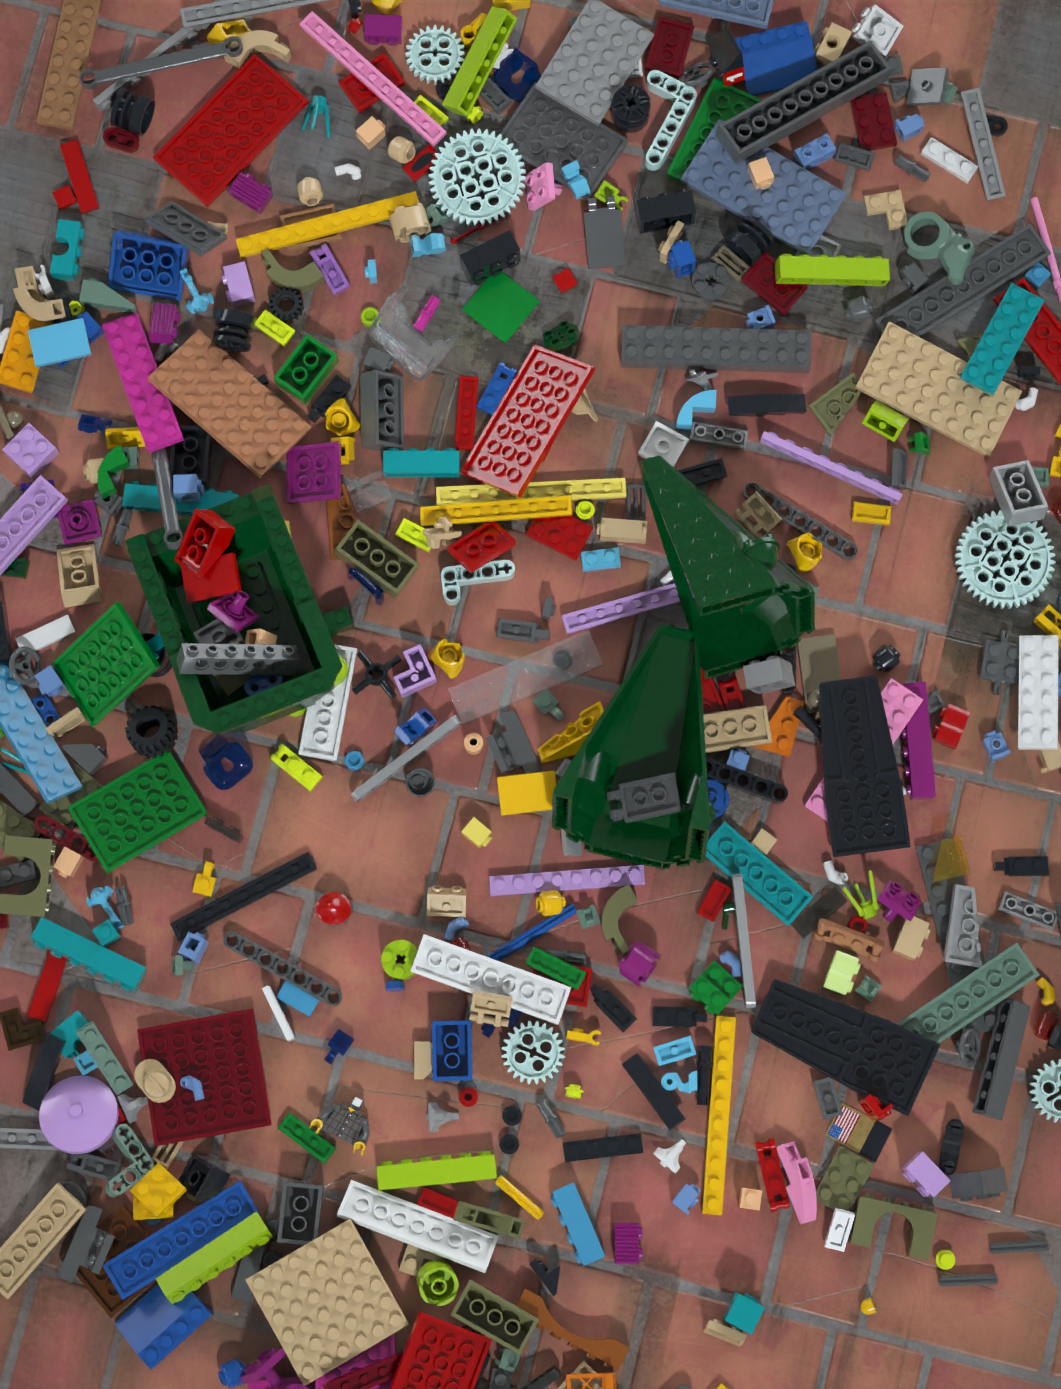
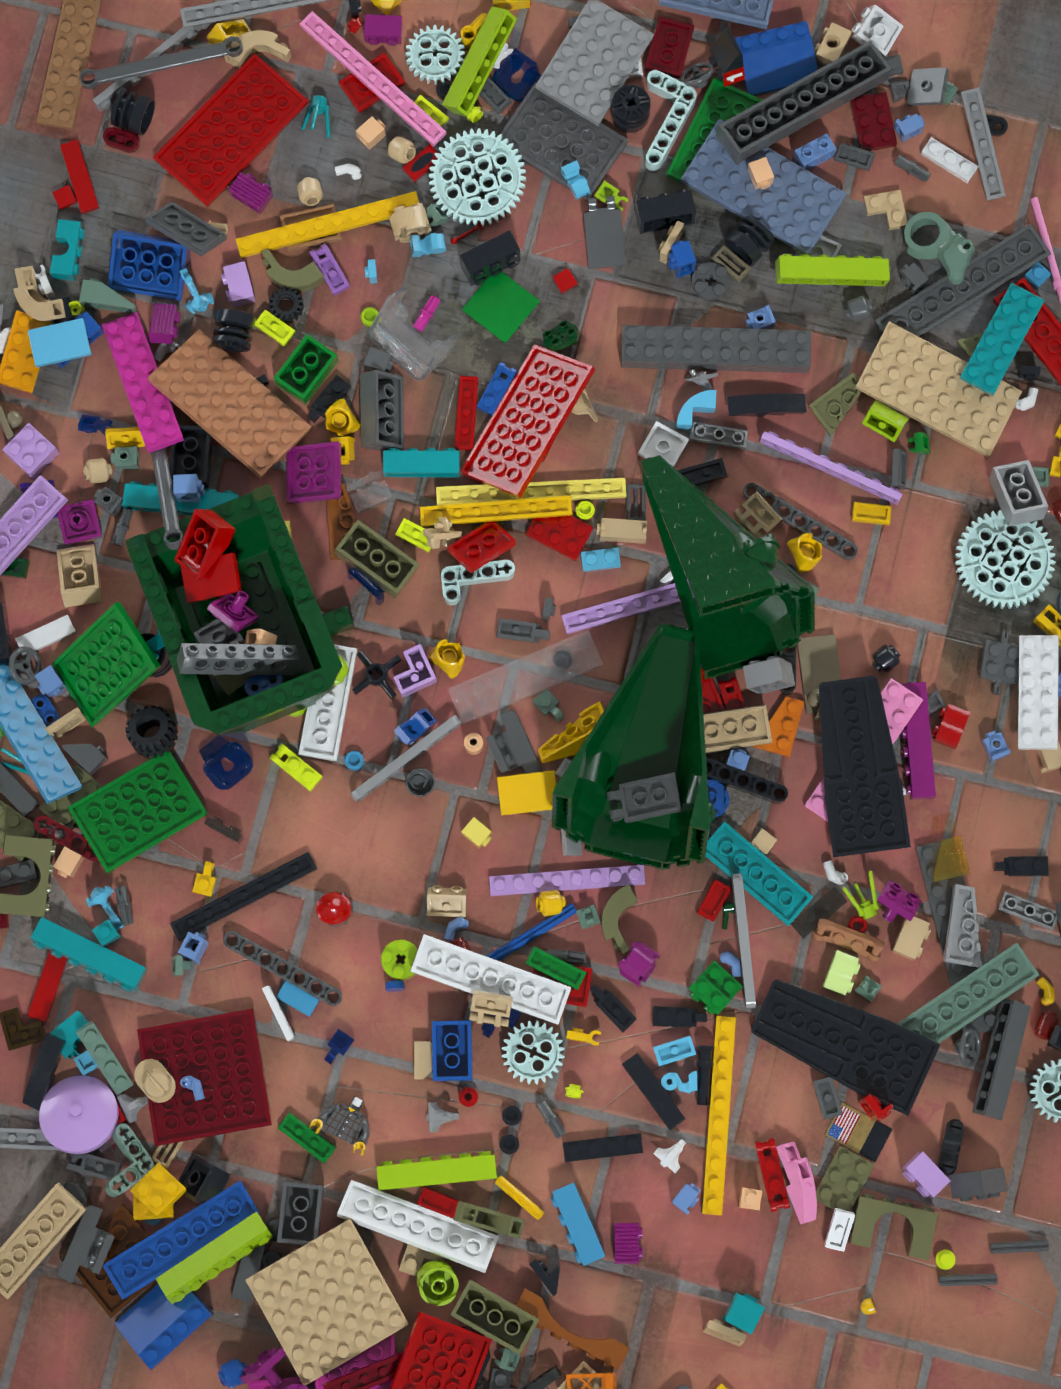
(111, 464): green brick -> none
(541, 186): bright pink plate -> none
(762, 281): dark red plate -> none
(809, 721): black pin -> none

